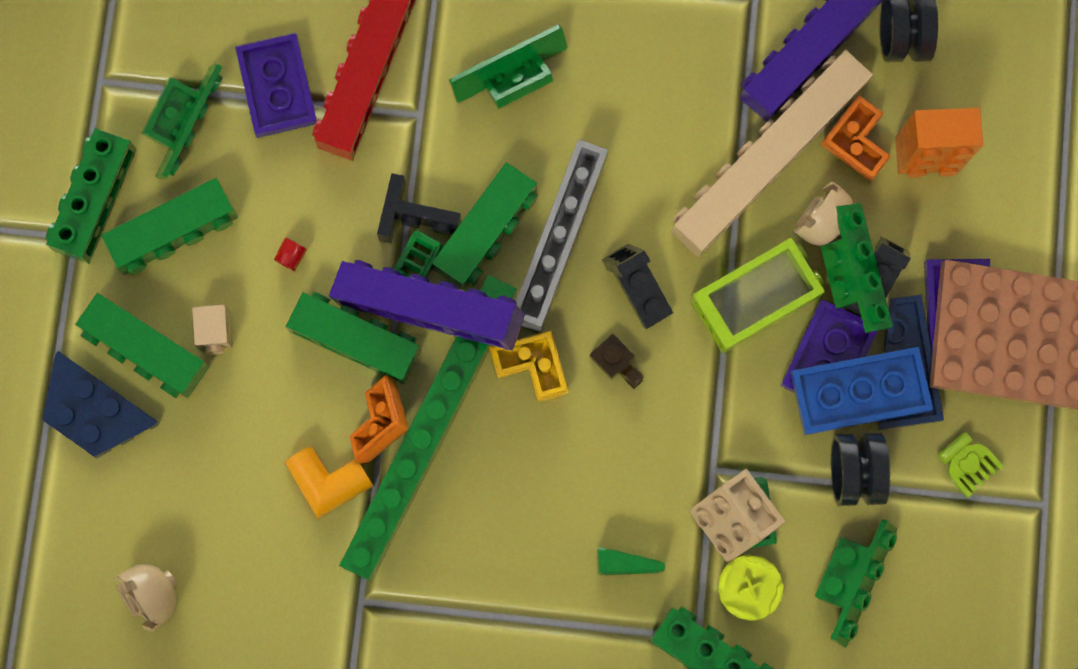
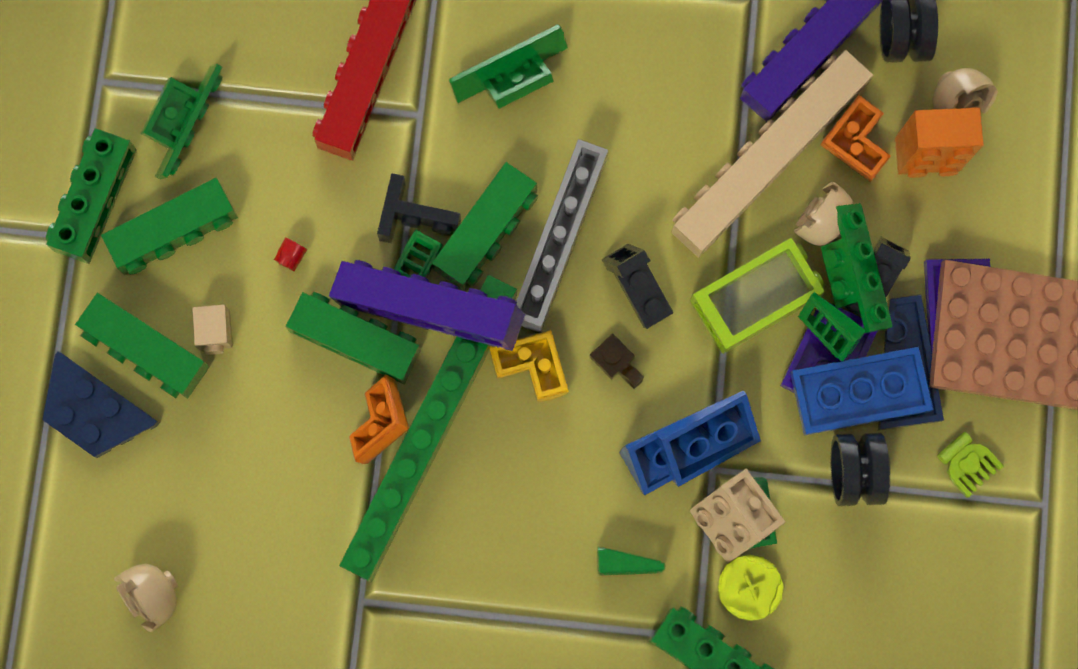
(276, 85): dark purple plate -> none
(324, 490): light orange brick -> none
(692, 444): none -> blue slope
(844, 325): none -> green slope
(852, 577): green bracket -> none
(964, 90): none -> tan cylinder

